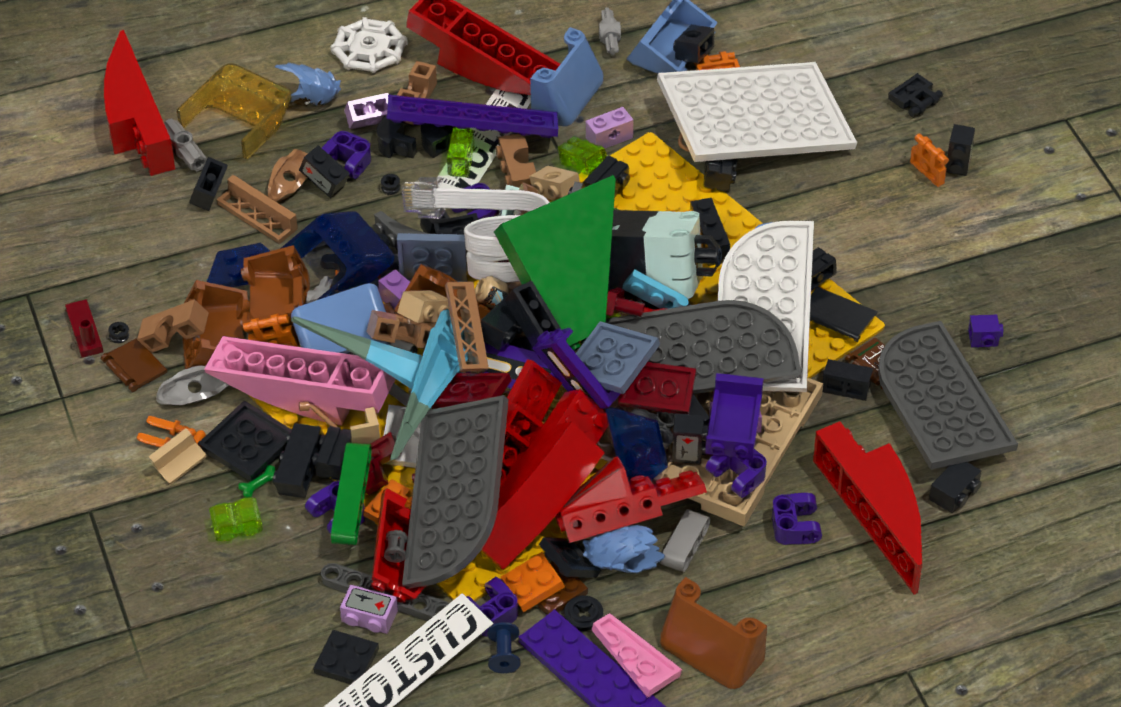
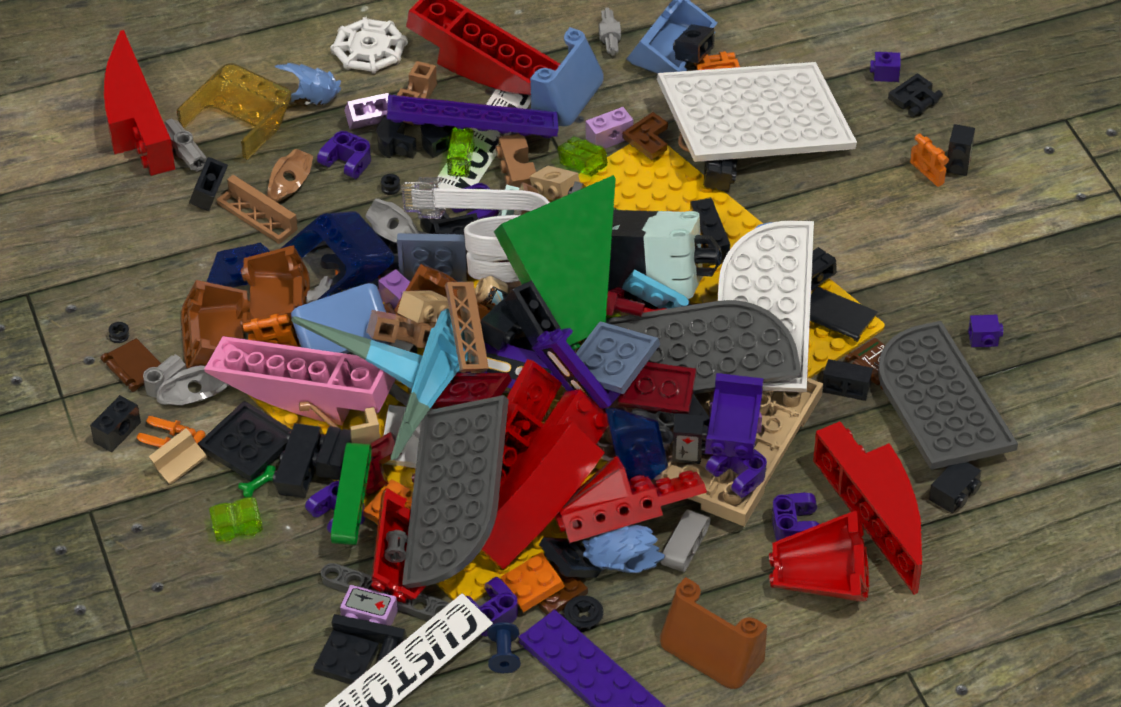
(84, 328): dark red piece -> none
(115, 423): none -> black brick
(156, 376): none -> light grey piece
(186, 319): medium nougat arch -> none
(324, 171): black brick -> none
(376, 632): none -> black piece
(383, 213): none -> light grey piece
(607, 168): black brick -> none
(637, 657): bright pink wing -> none
(645, 134): none -> reddish brown plate
(824, 560): none -> red cone
(886, 66): none -> dark purple brick

